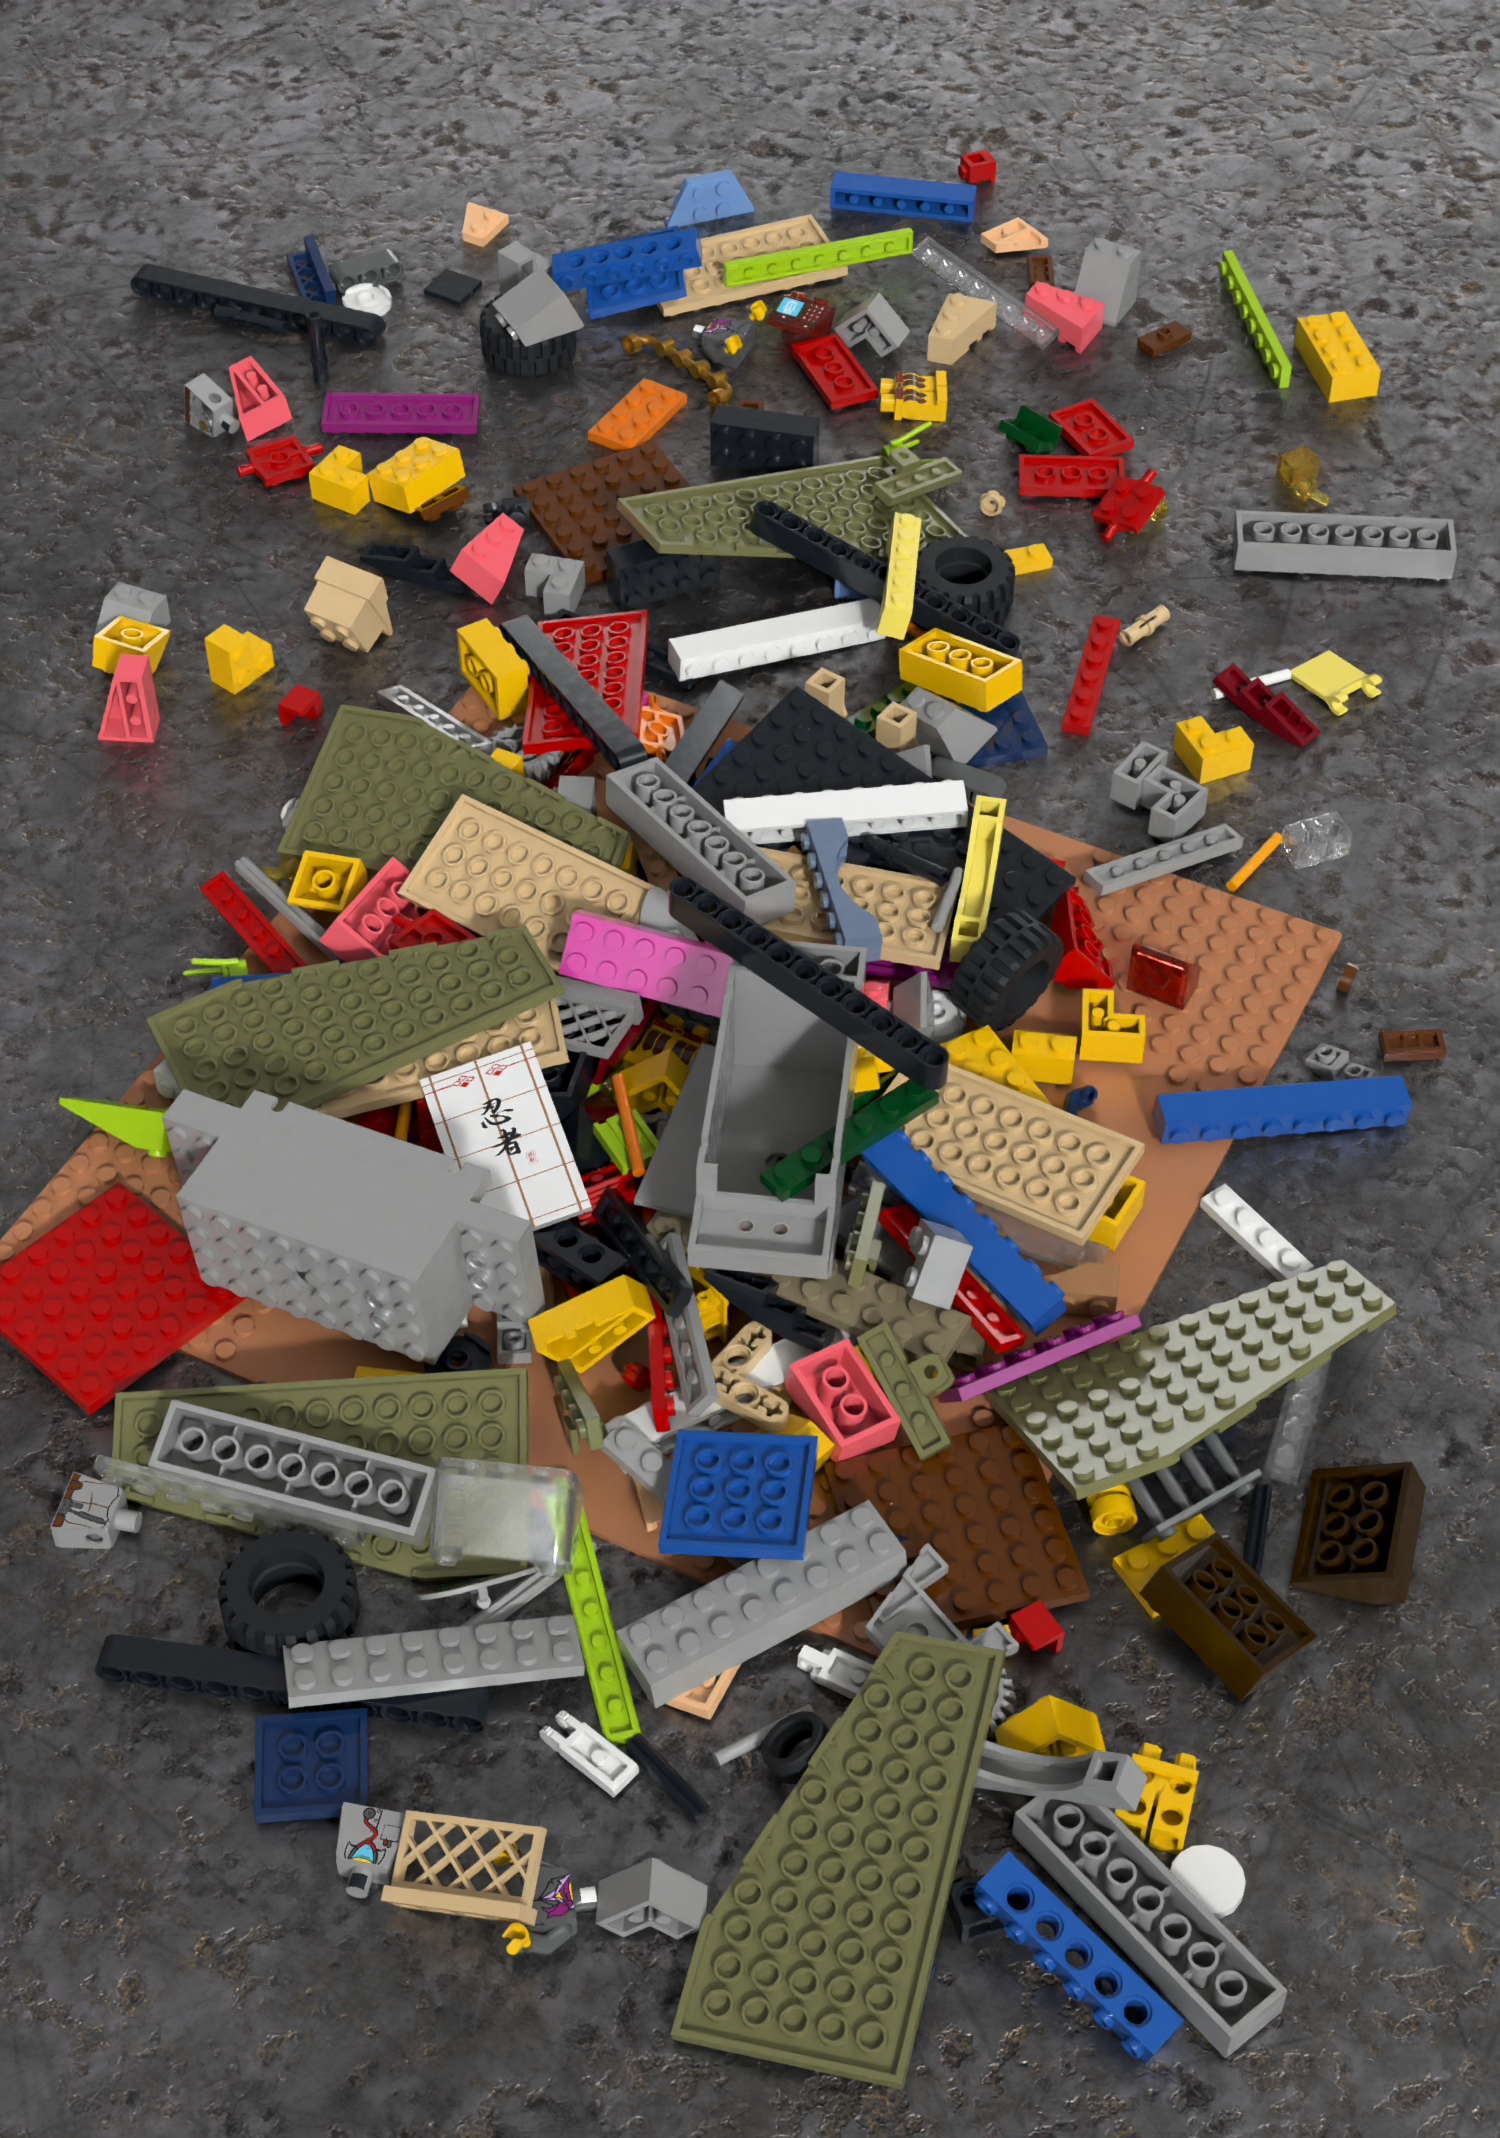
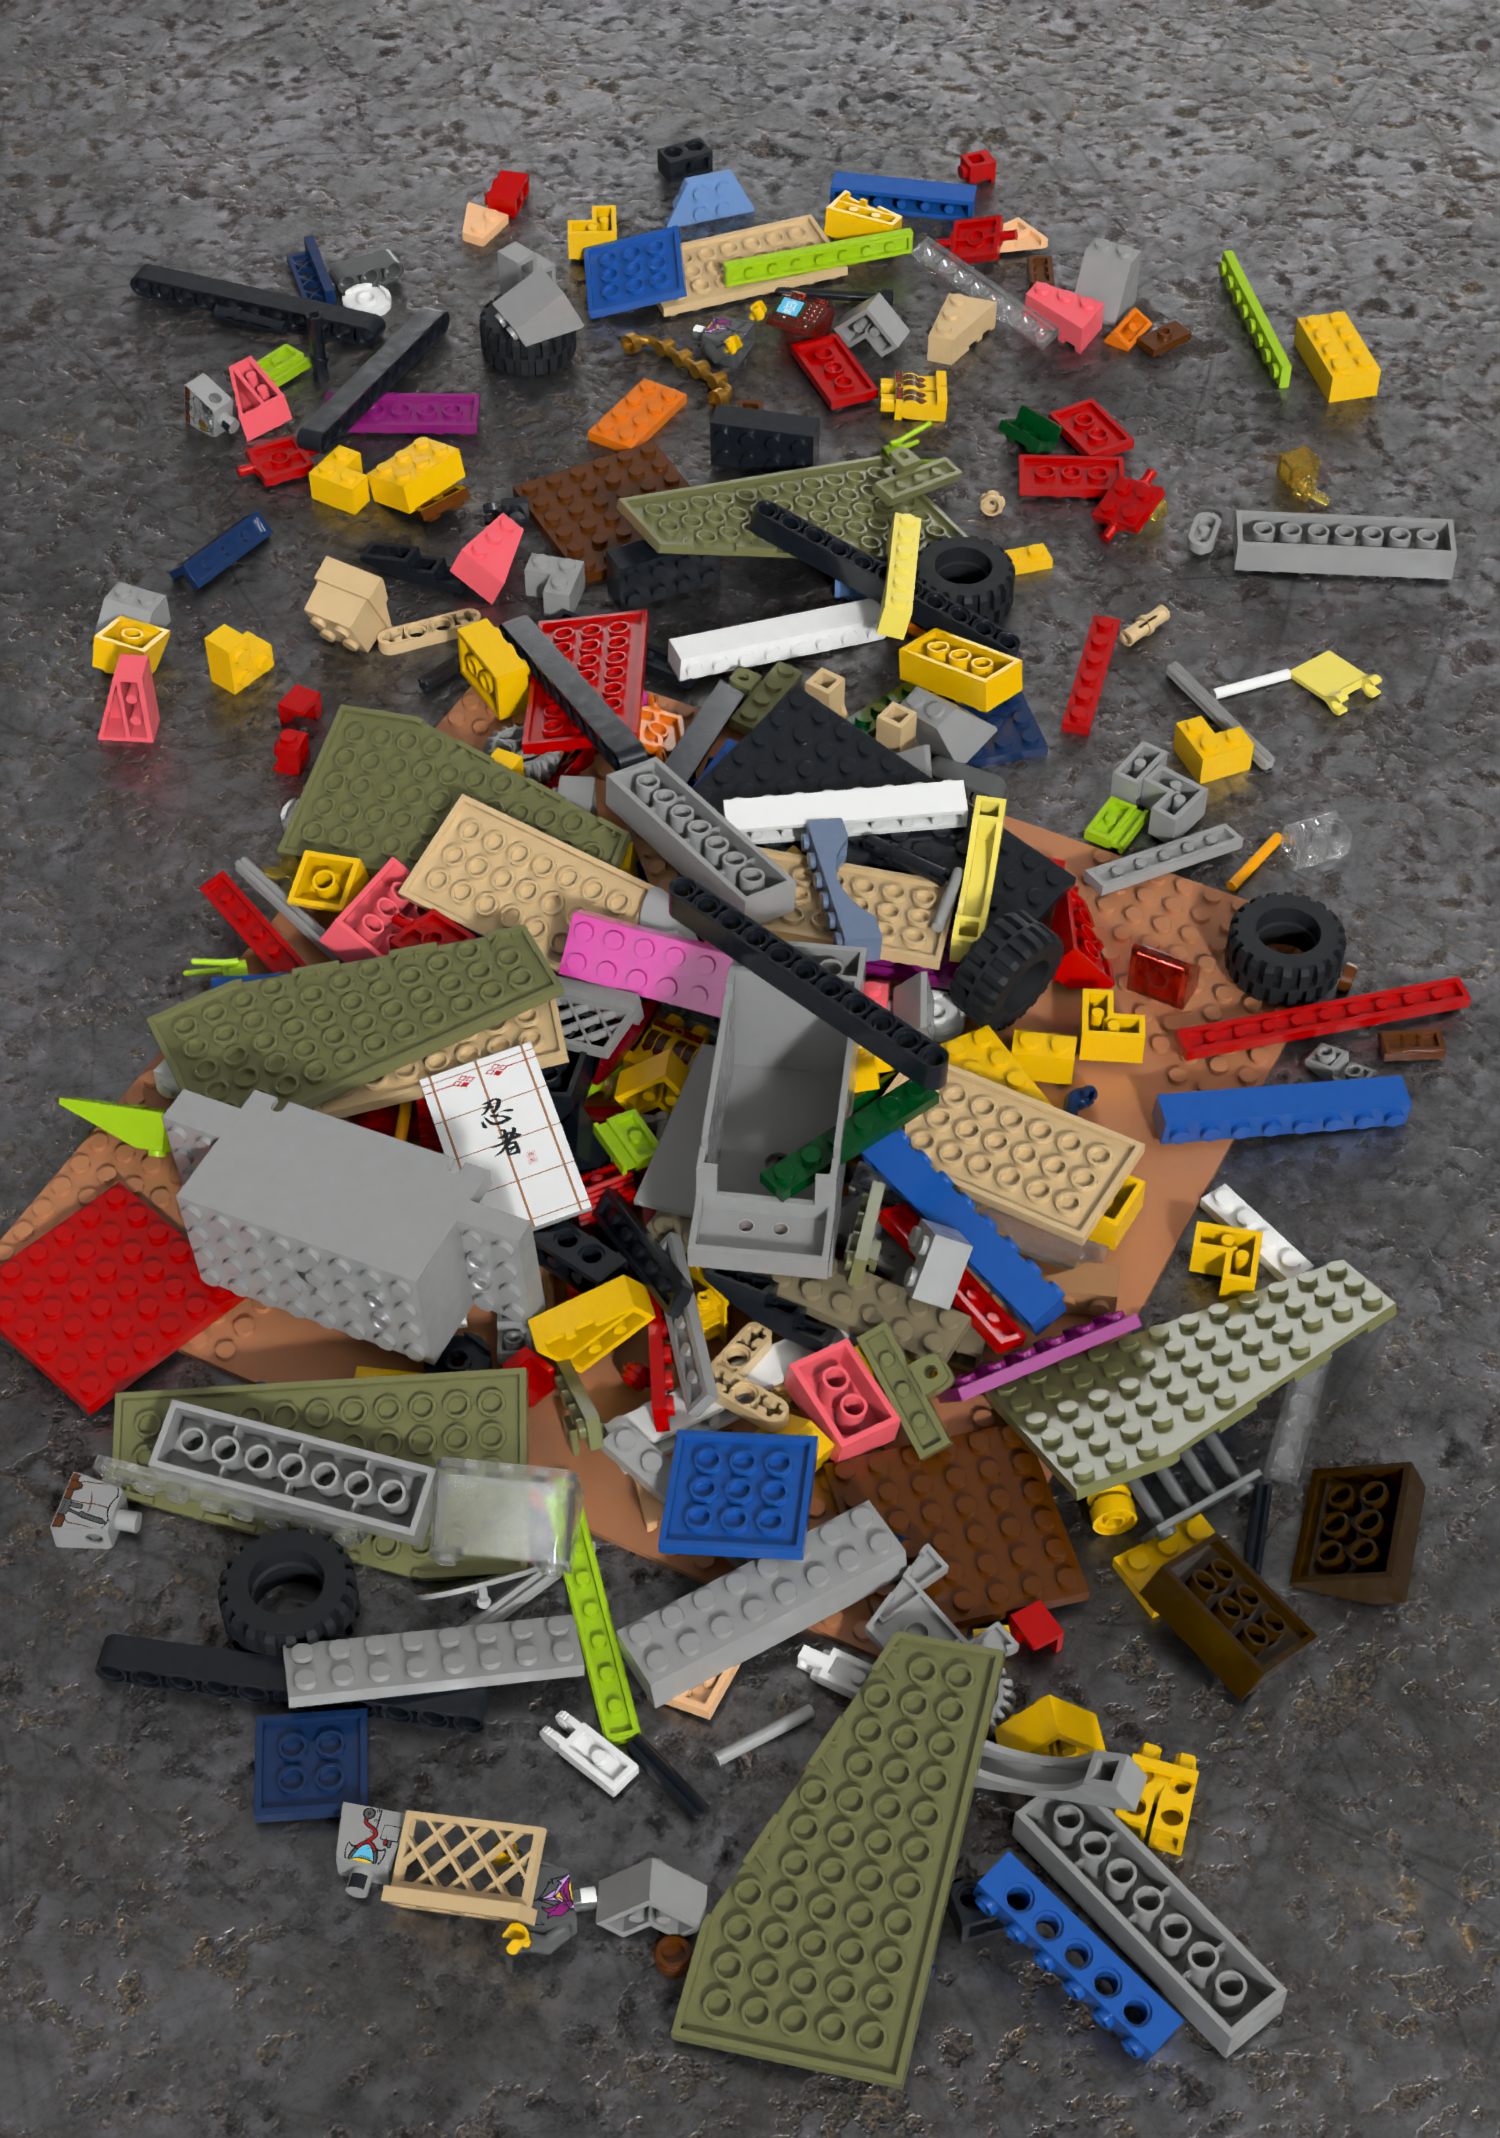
(223, 550): none -> dark blue fence
(284, 364): none -> lime plate
(292, 752): none -> red brick
(372, 380): none -> black beam
(391, 641): none -> tan beam
(406, 702): light grey plate -> none
(440, 673): none -> black axle
(452, 287): black piece -> none
(508, 192): none -> red brick
(539, 1374): none -> red panel
(592, 232): none -> yellow brick
(627, 259): blue brick -> none
(628, 1125): orange bar -> none
(673, 1955): none -> reddish brown tile
(685, 160): none -> black brick
(761, 695): none -> olive plate
(785, 1737): black tyre -> none
(841, 295): none -> black piece
(854, 218): none -> yellow wedge
(978, 238): none -> red plate
(1116, 824): none -> lime plate
(1128, 330): none -> orange slope
(1204, 533): none -> light grey plate
(1211, 1877): white tile -> none
(1216, 711): none -> light grey axle
(1228, 1254): none -> yellow brick
(1265, 707): dark red slope -> none
(1278, 975): none -> black tyre
(1321, 1018): none -> red plate

